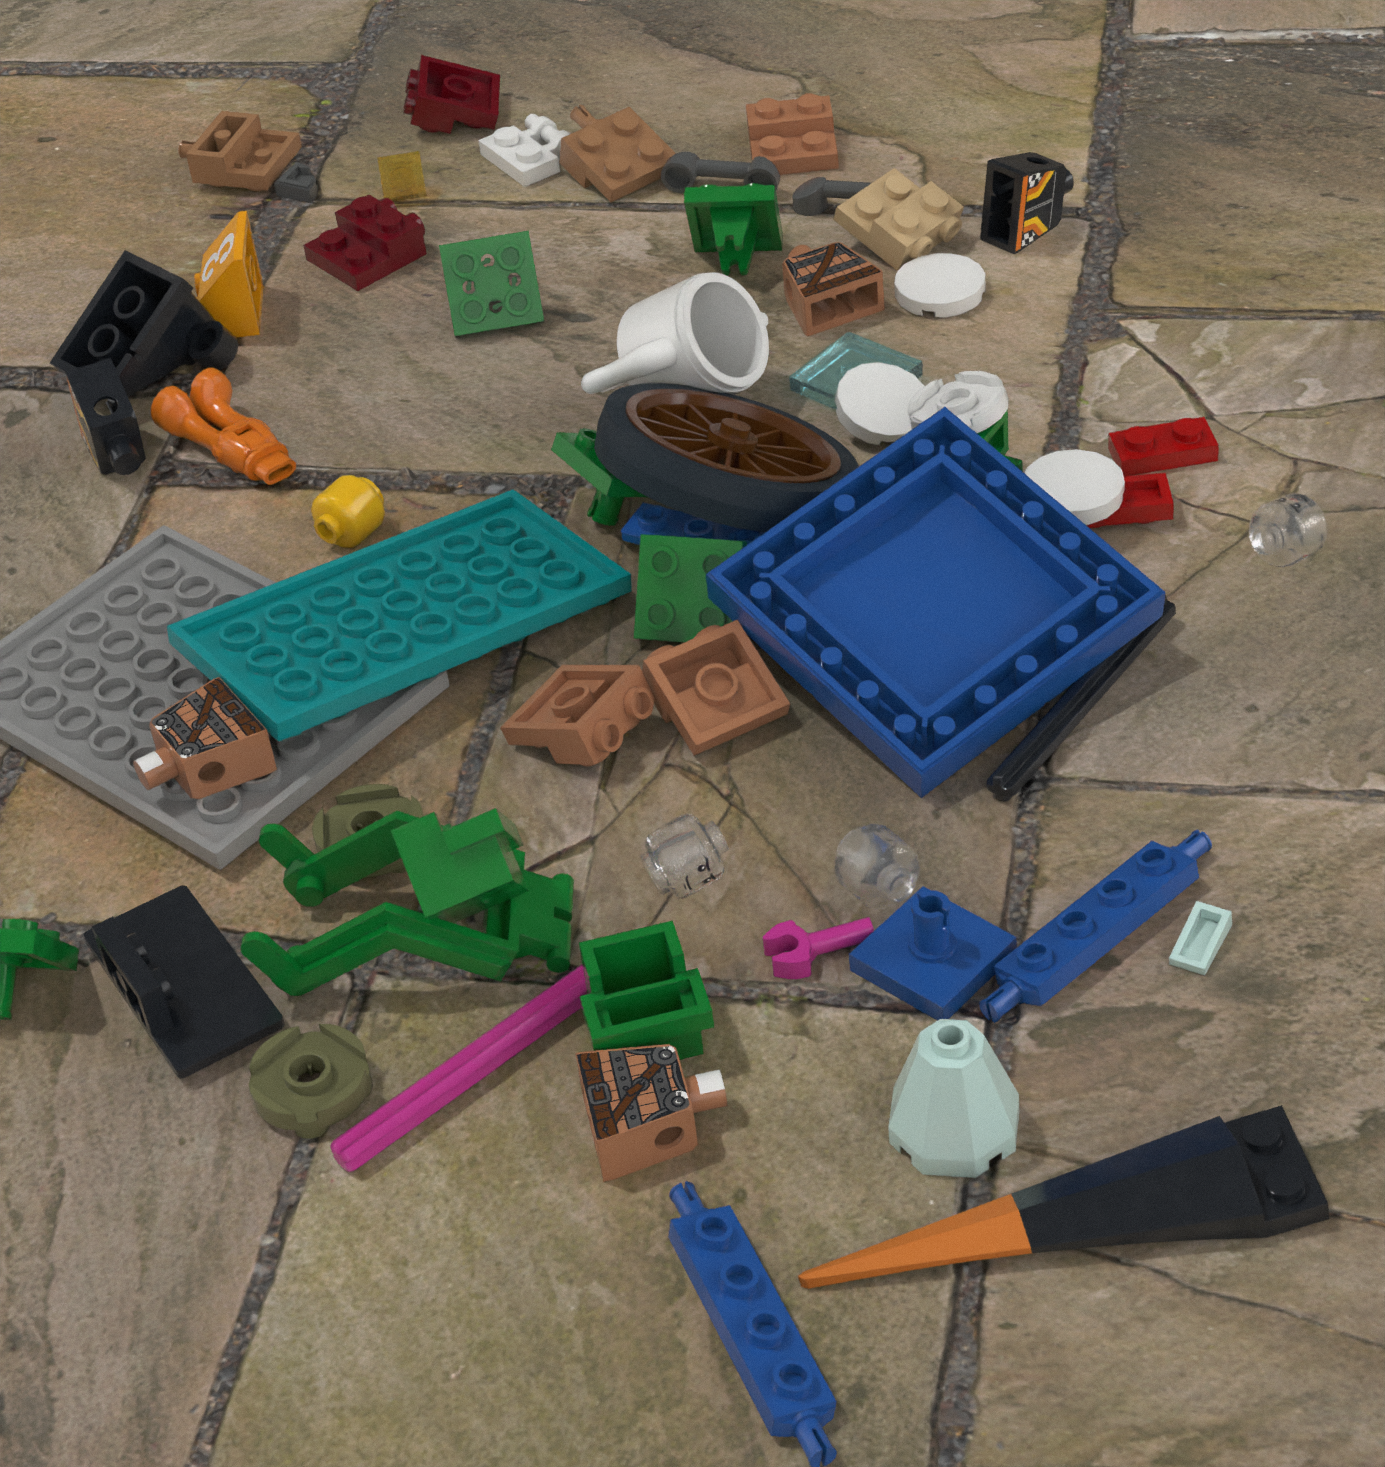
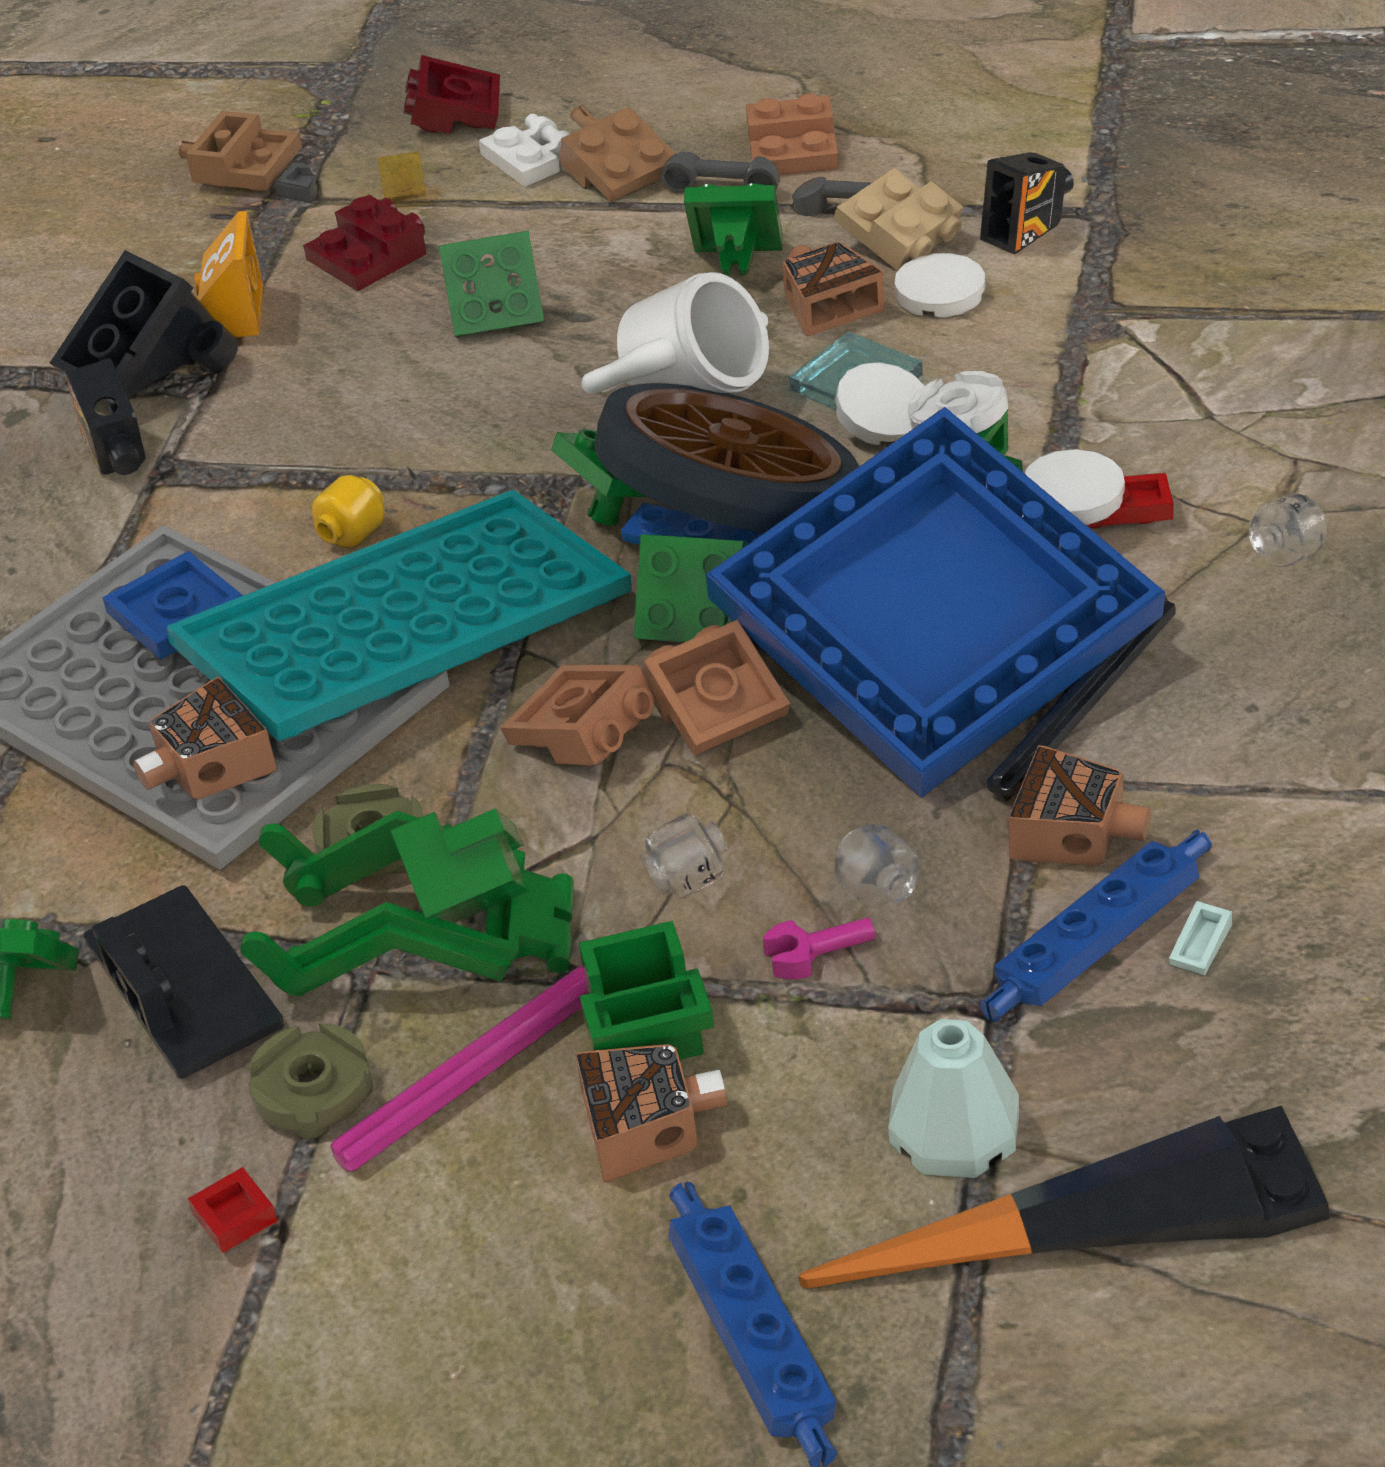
(165, 597): none -> blue plate
(232, 1210): none -> red plate
(242, 443): orange piece -> none
(932, 954): blue tile -> none
(1071, 811): none -> nougat torso
(1163, 446): red plate -> none

